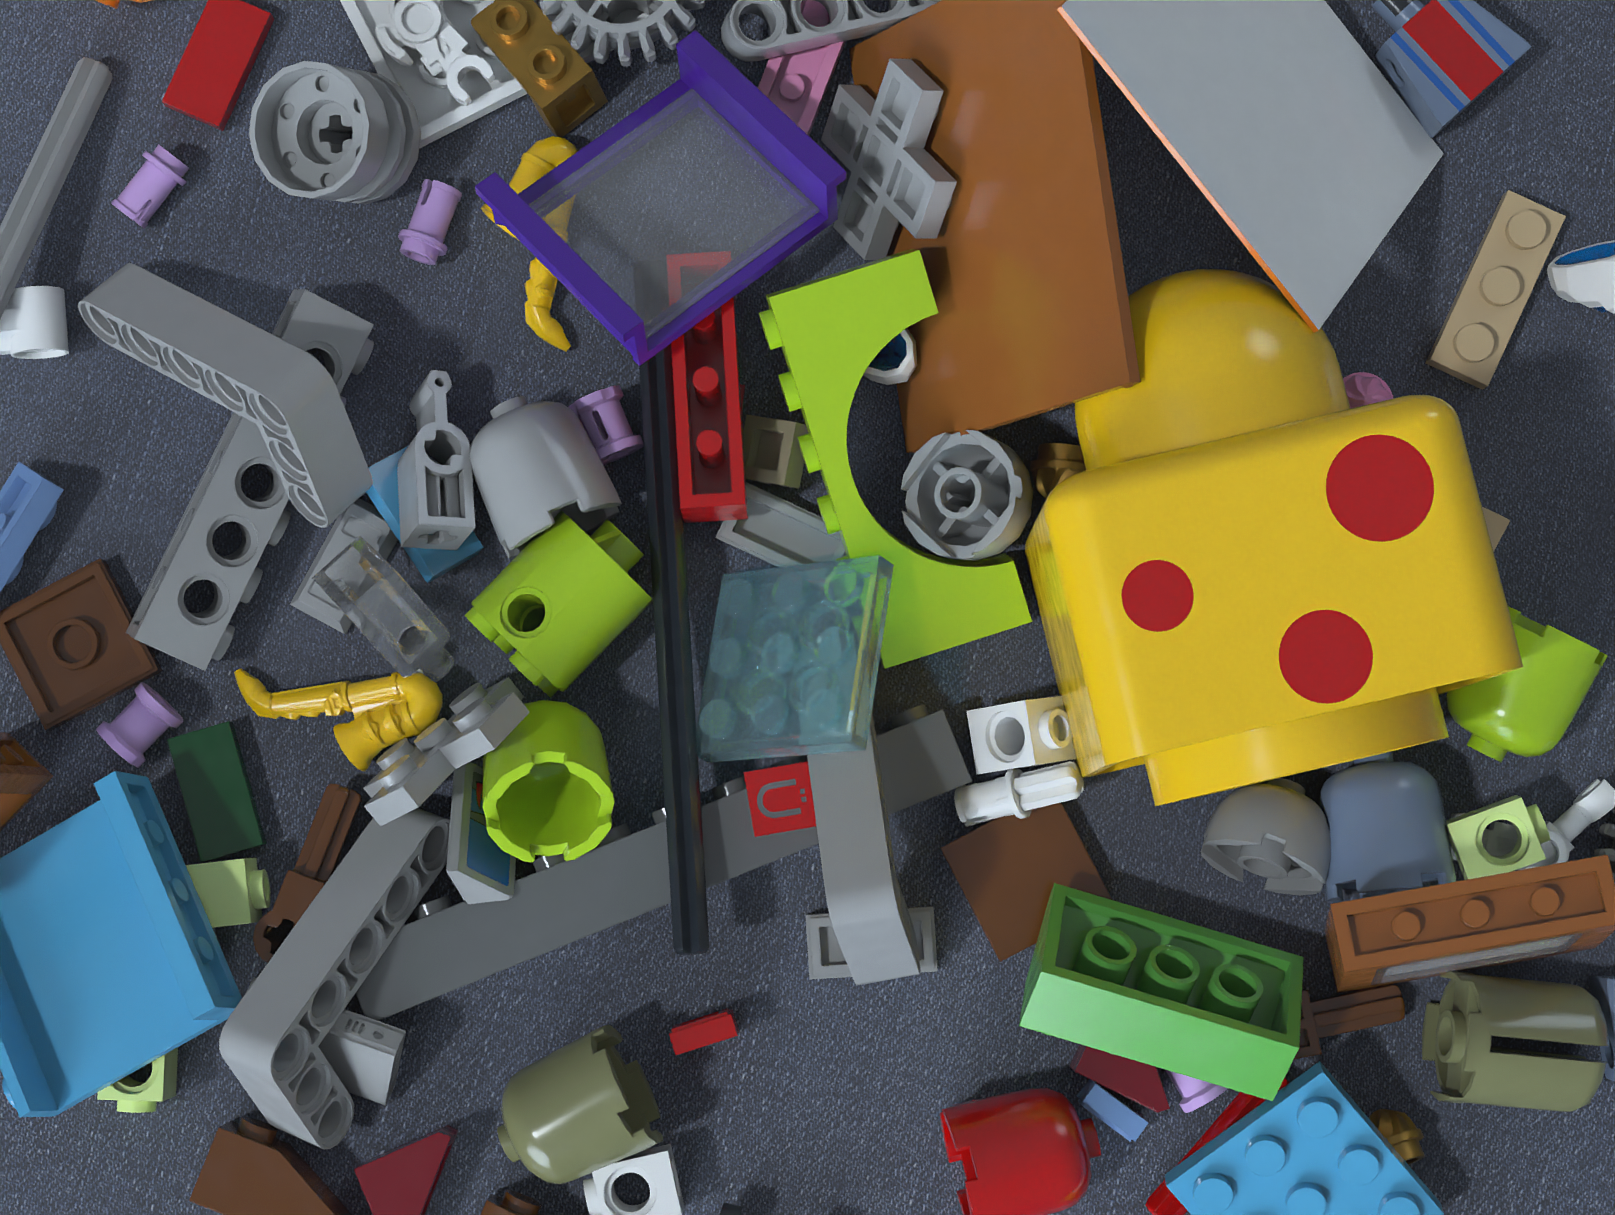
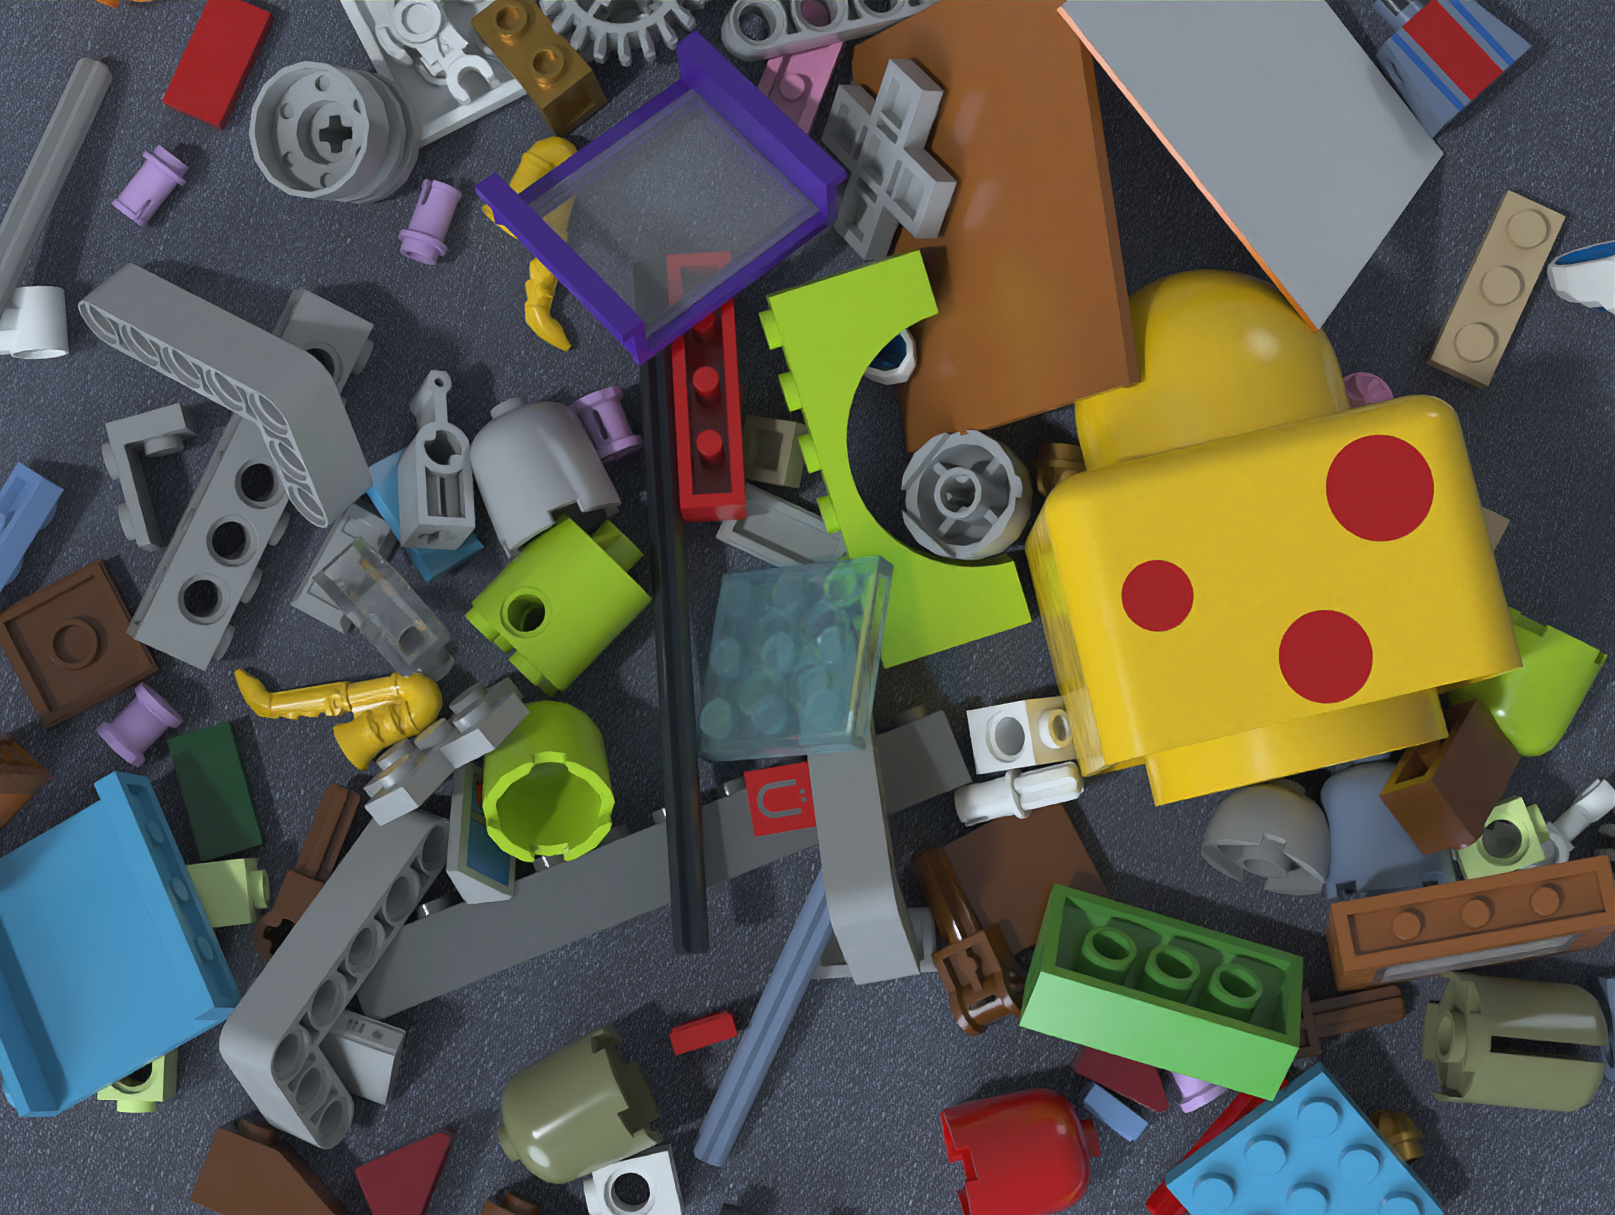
(159, 435): none -> light grey bracket
(766, 1029): none -> sand blue axle
(974, 959): none -> reddish brown connector
(1452, 784): none -> reddish brown brick

